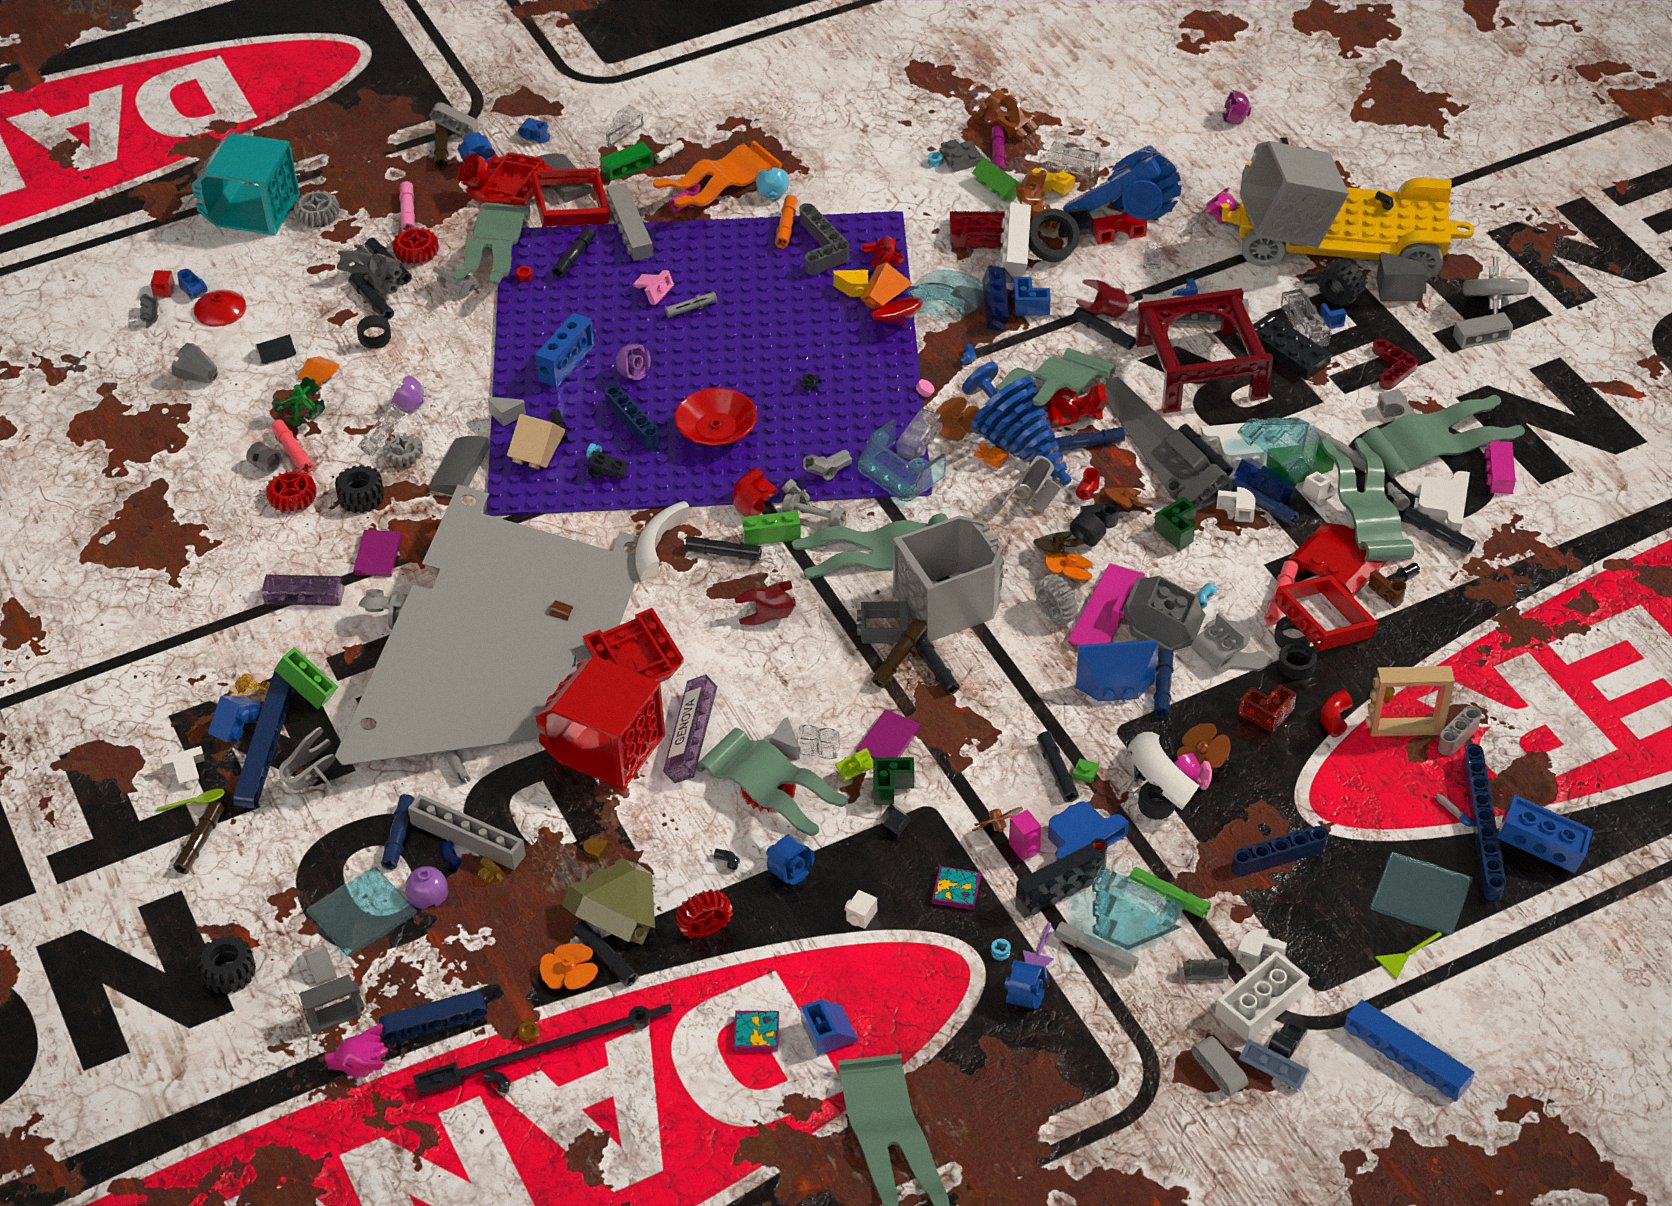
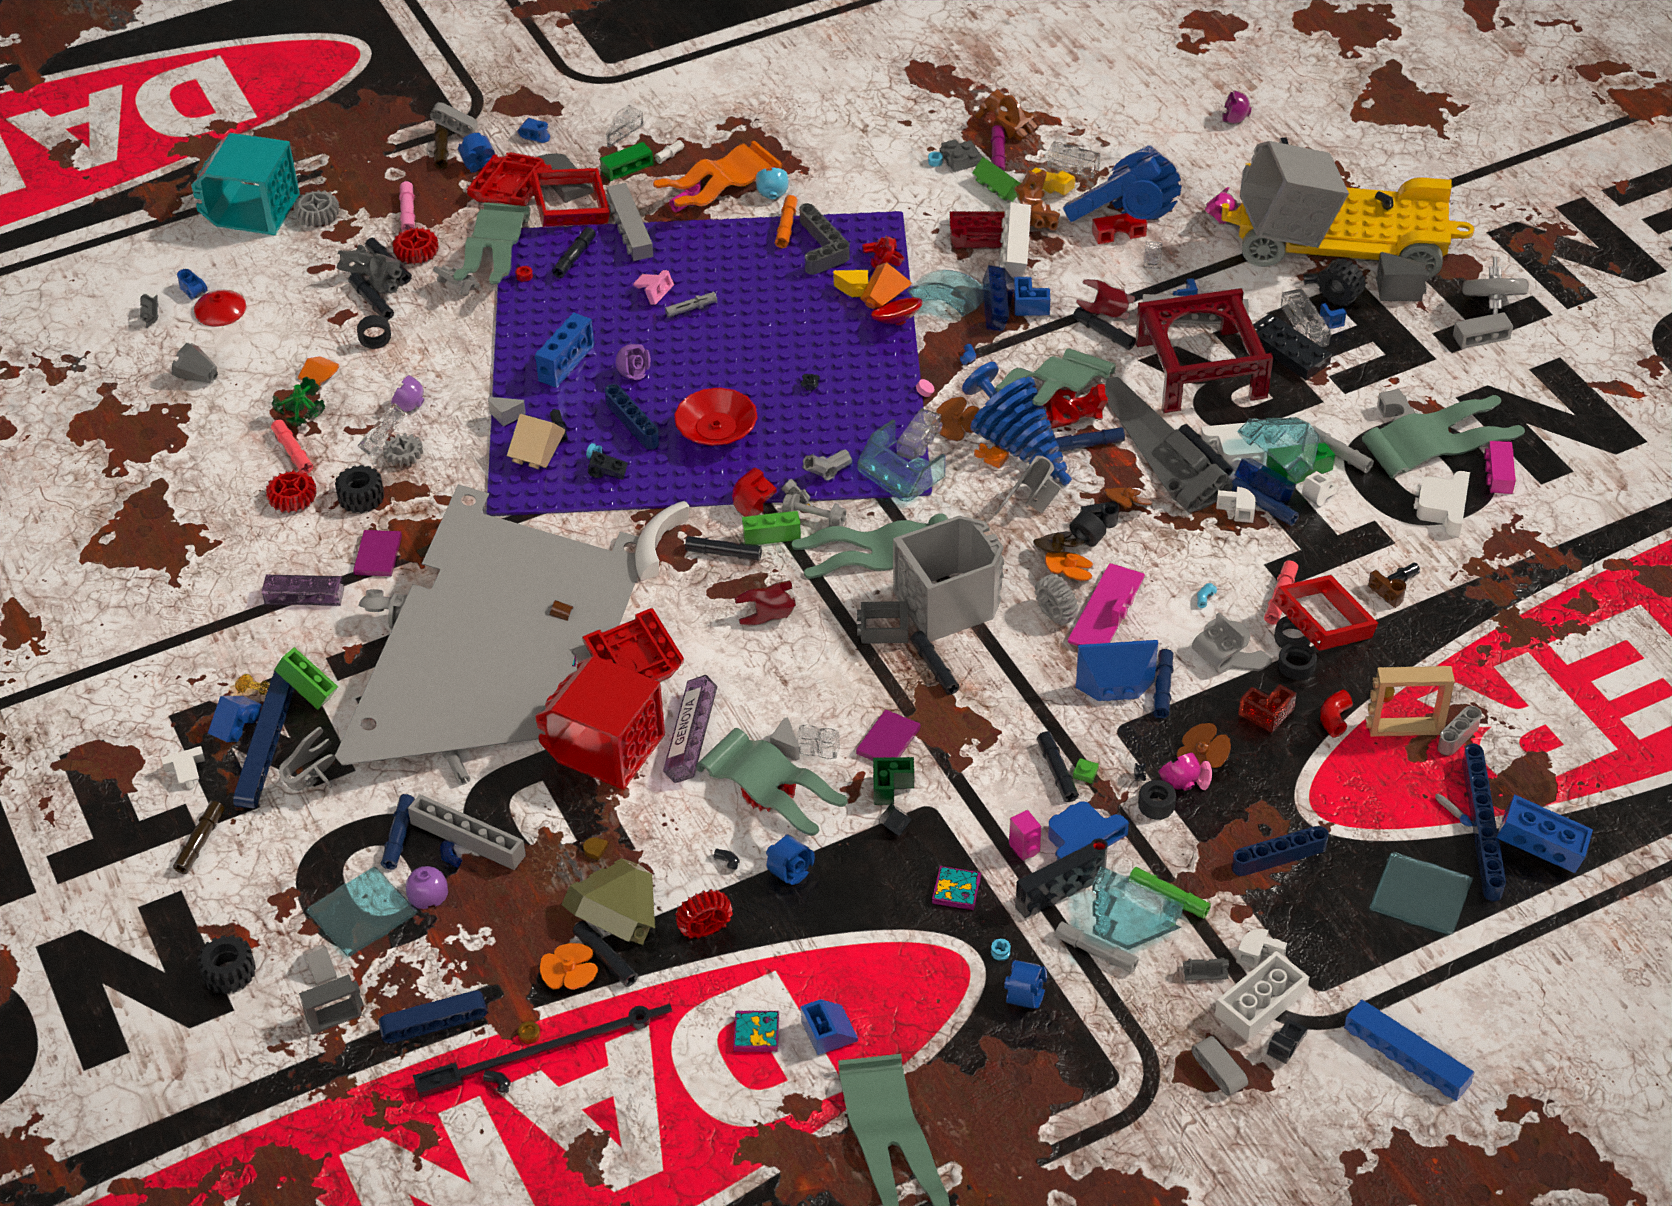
(162, 283): red brick -> none
(205, 797): lime piece -> none
(263, 457): flat silver wheel -> none
(275, 349): black panel -> none
(360, 1052): dark pink piece -> none
(460, 464): dark grey slope -> none
(474, 171): red cylinder -> none
(490, 870): clear yellow tile -> none
(854, 765): lime hips -> none
(861, 909): white brick -> none
(899, 653): dark brown piece -> none
(997, 819): dark orange piece -> none
(1037, 958): medium lavender piece -> none
(1069, 225): black tyre -> none
(1083, 220): black panel -> none
(1088, 484): red piece -> none
(1160, 770): white brick -> none
(1163, 613): dark grey piece -> none
(1177, 522): dark green brick -> none
(1274, 1064): sand blue plate -> none
(1335, 553): red wedge -> none
(1374, 516): sand green flag -> none
(1396, 962): lime piece -> none
(1400, 500): light grey piece -> none
(1404, 363): dark red beam -> none
(1439, 530): black piece -> none

